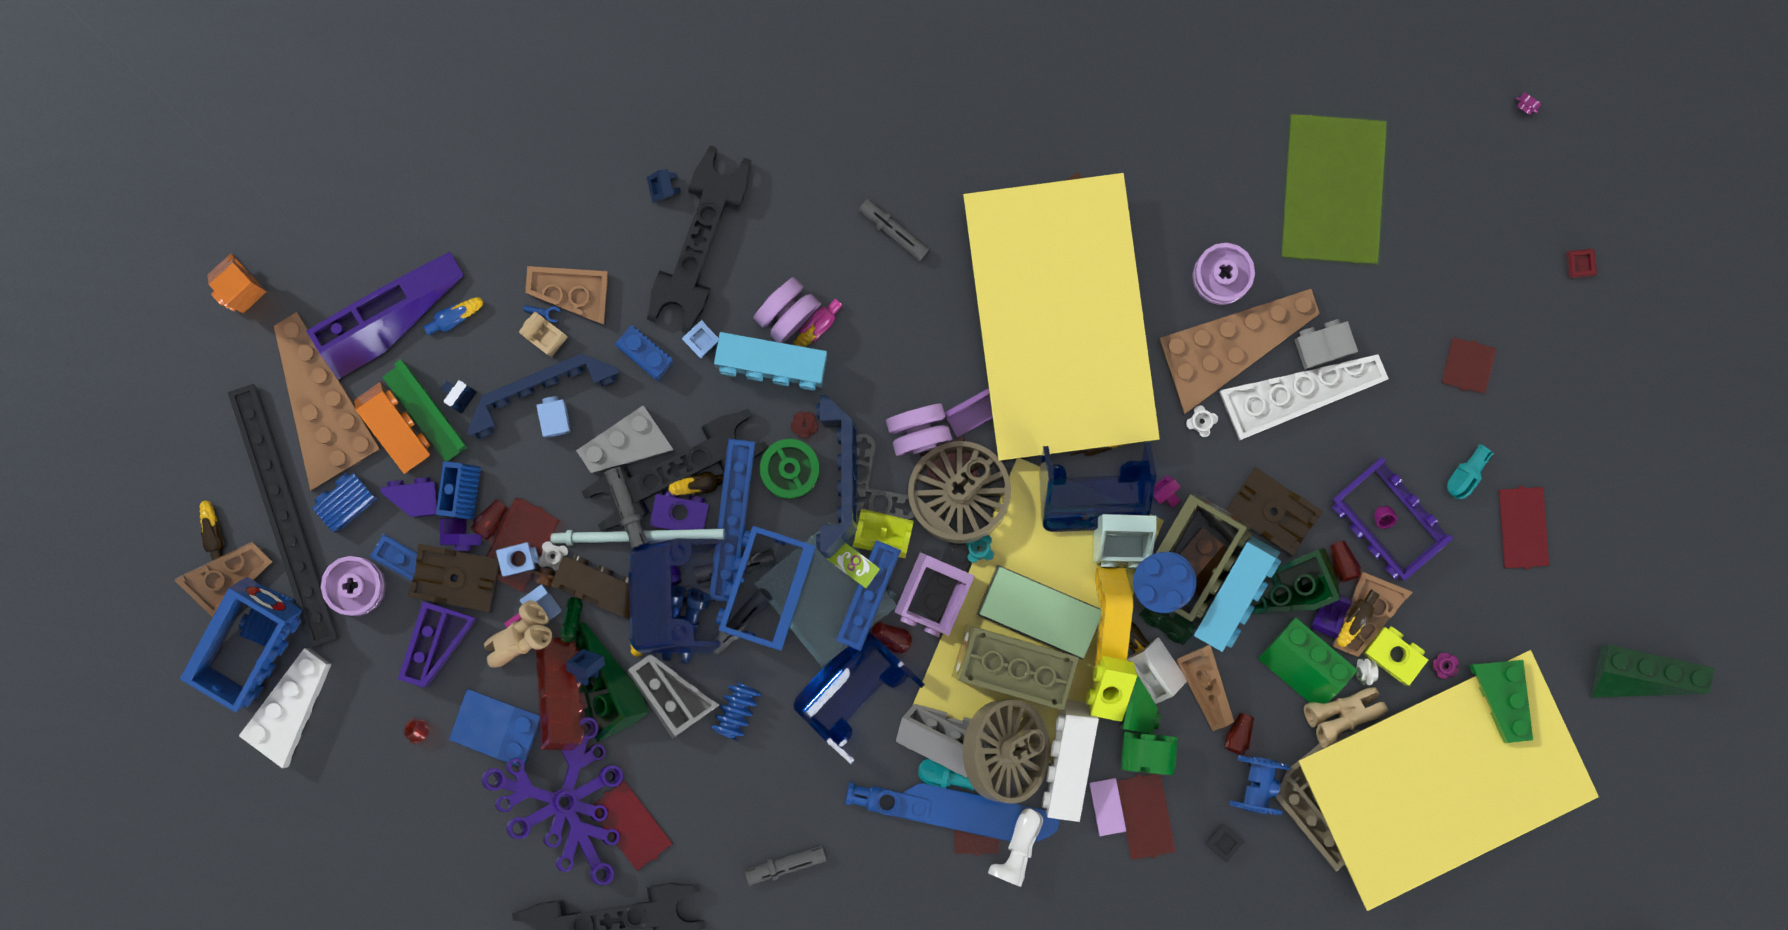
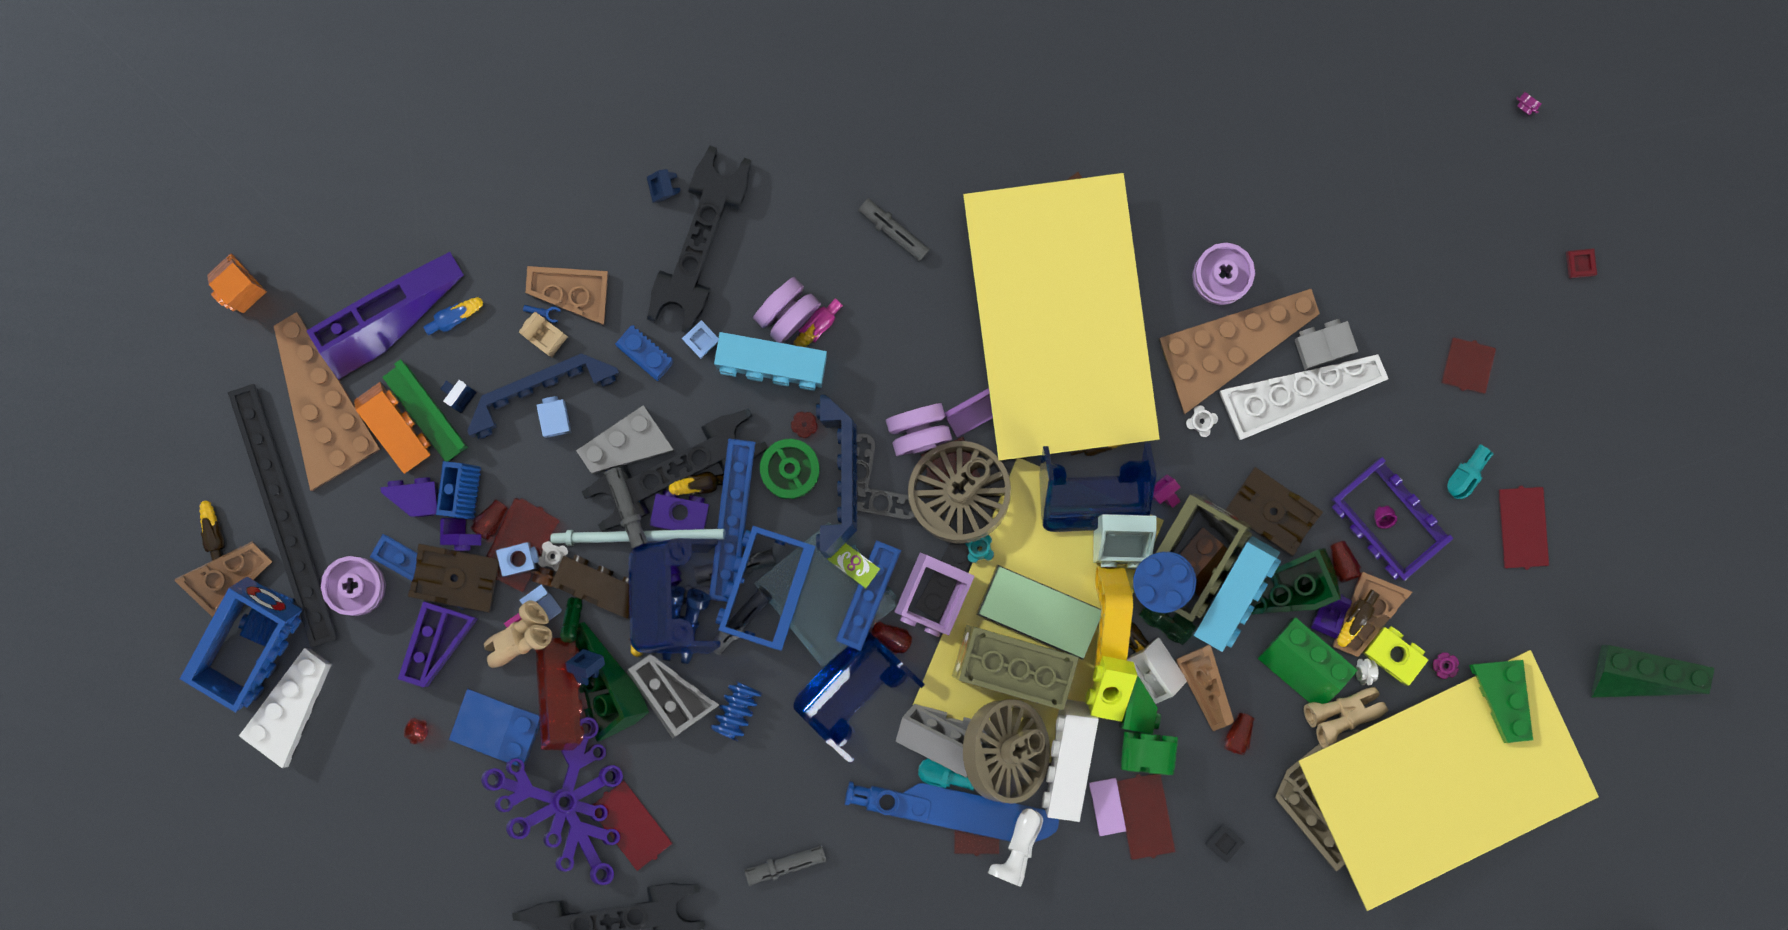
(343, 502): blue brick -> none
(883, 528): neon yellow hinge -> none
(1262, 786): blue hose -> none
(1334, 189): clear neon green piece -> none

